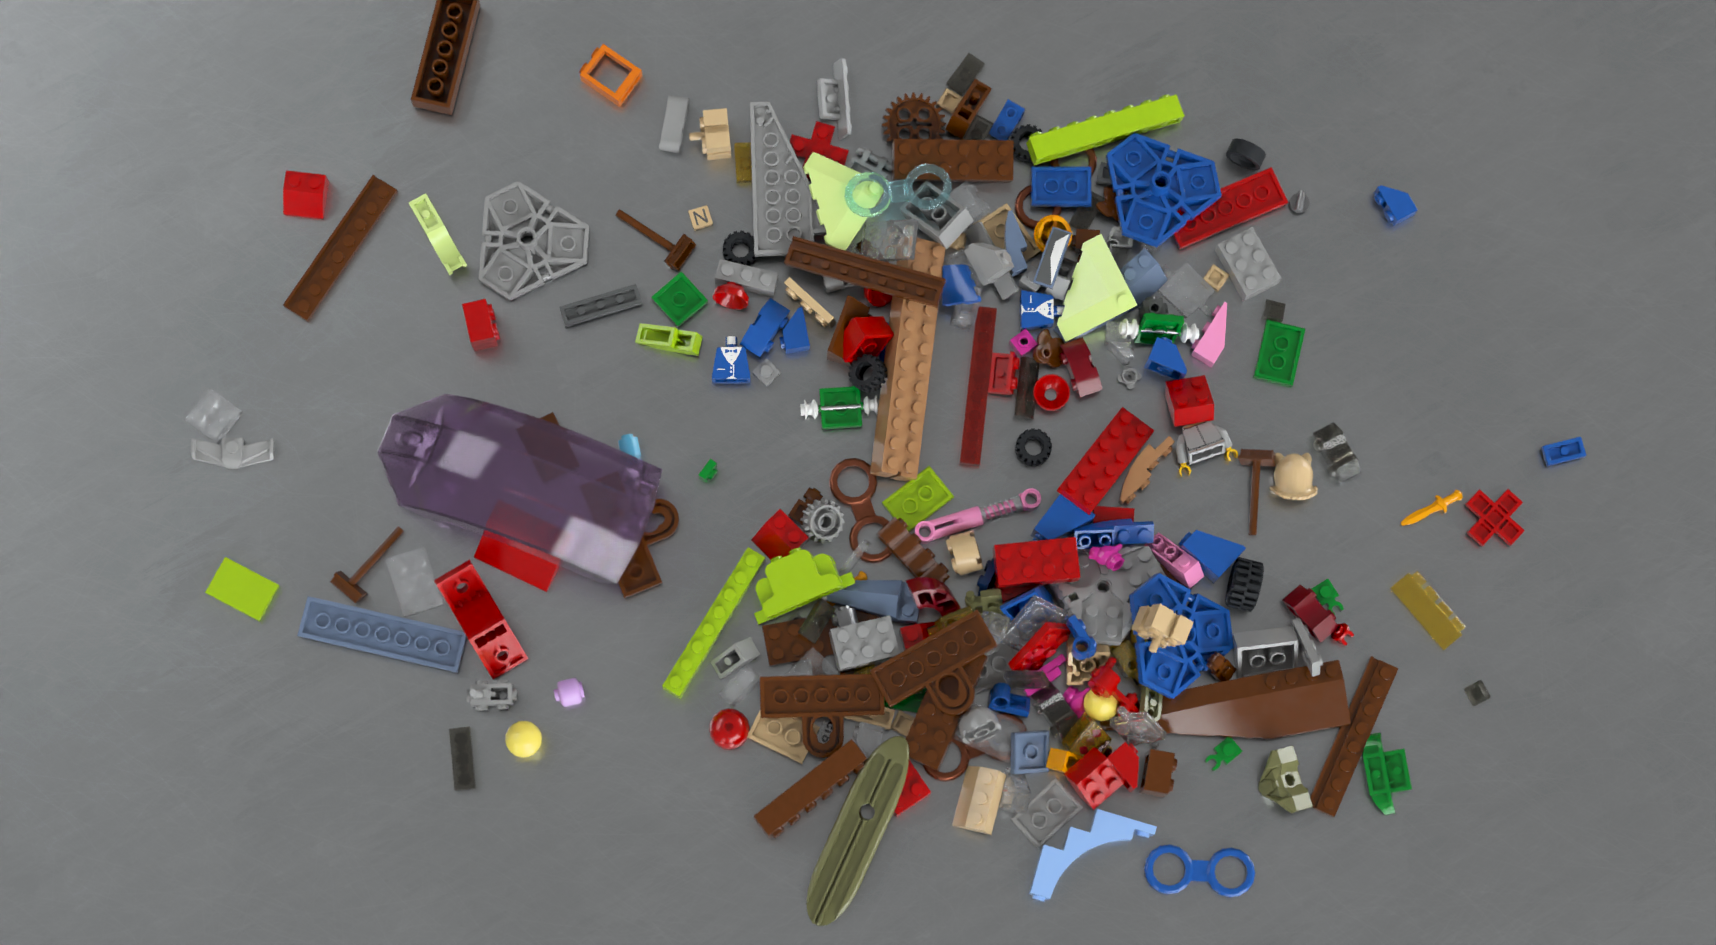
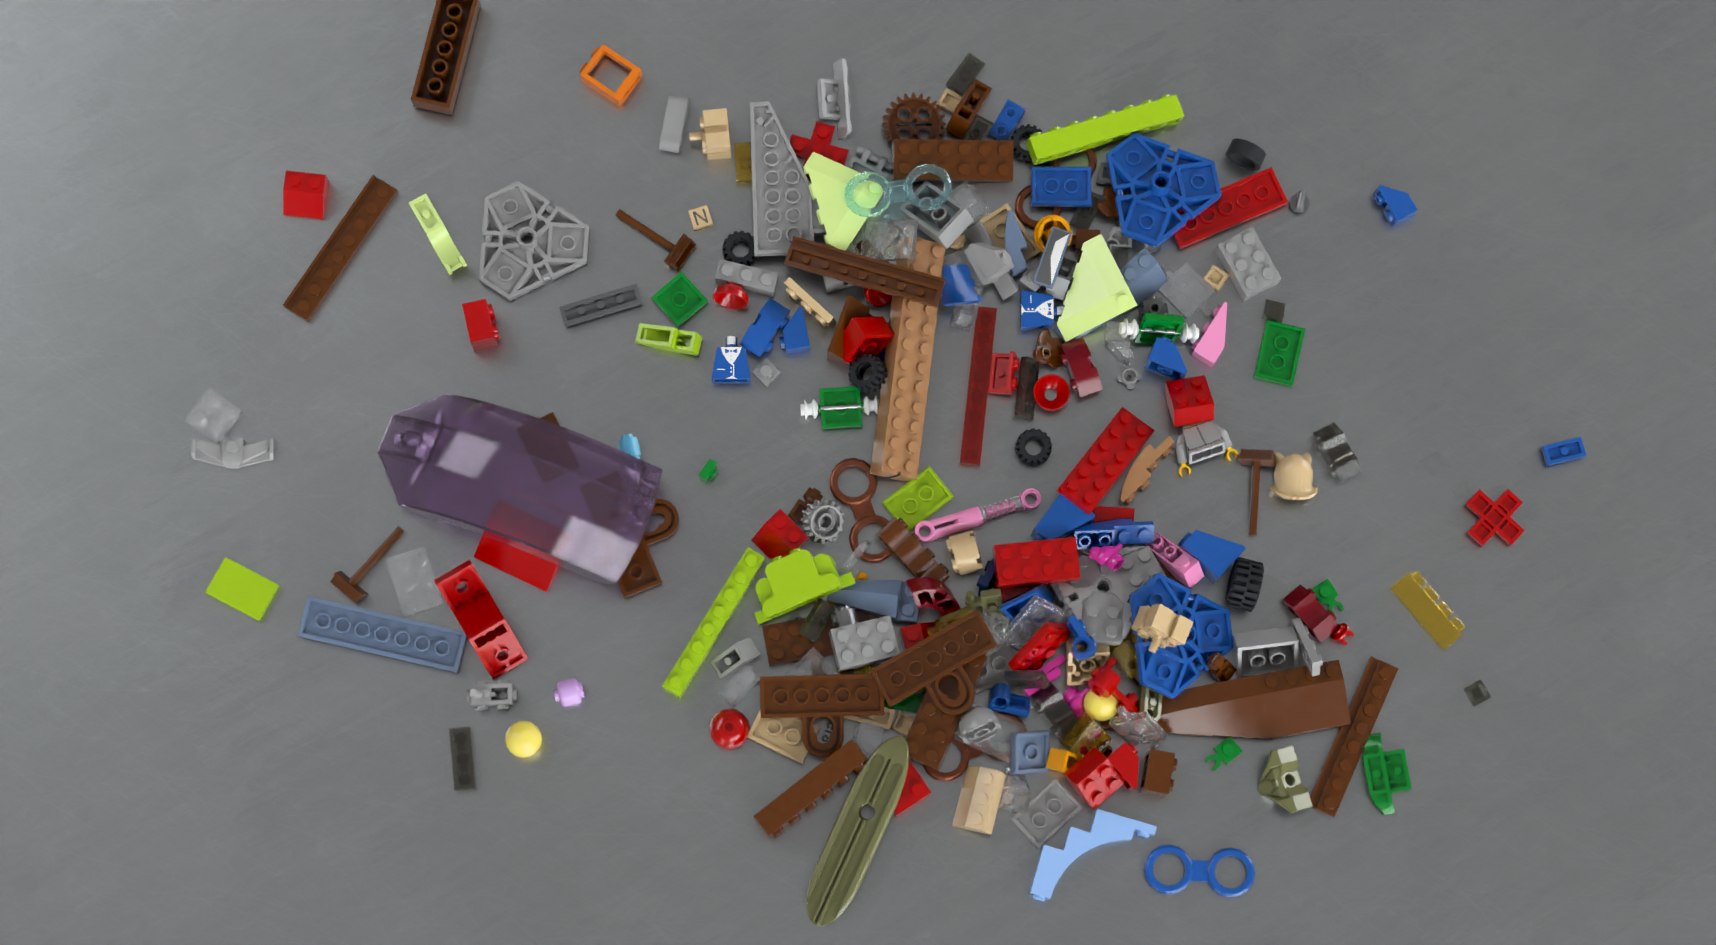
(1023, 350): dark pink plate -> none
(1438, 504): light orange sword -> none

